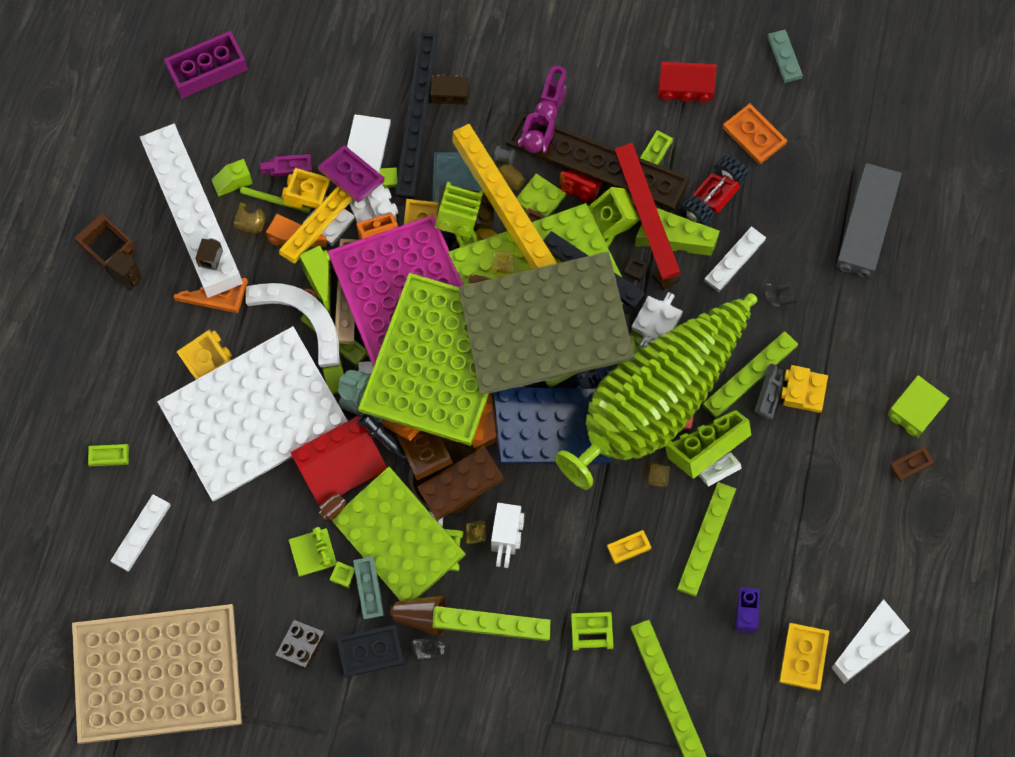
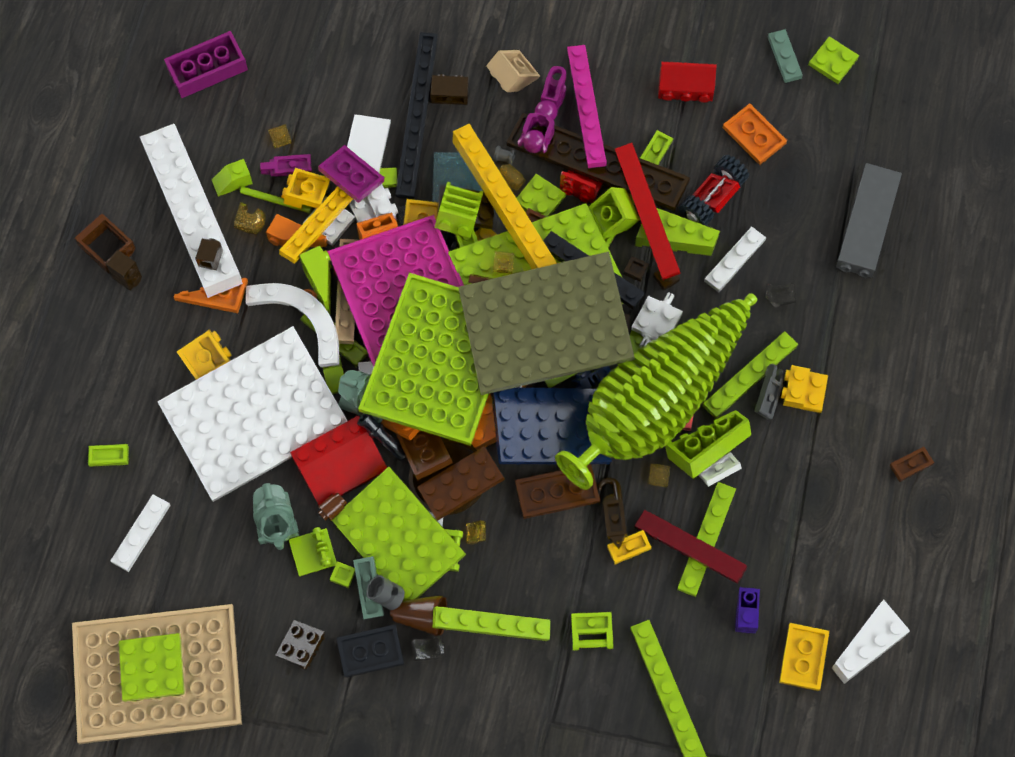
(151, 667): none -> lime plate
(273, 515): none -> sand green helmet
(280, 136): none -> clear yellow plate
(385, 592): none -> dark grey wheel
(506, 532): white brick -> none
(512, 70): none -> tan slope
(553, 493): none -> reddish brown plate
(586, 106): none -> dark pink plate
(614, 512): none -> dark brown plate
(691, 546): none -> dark red tile
(833, 60): none -> lime plate
(917, 406): lime panel -> none

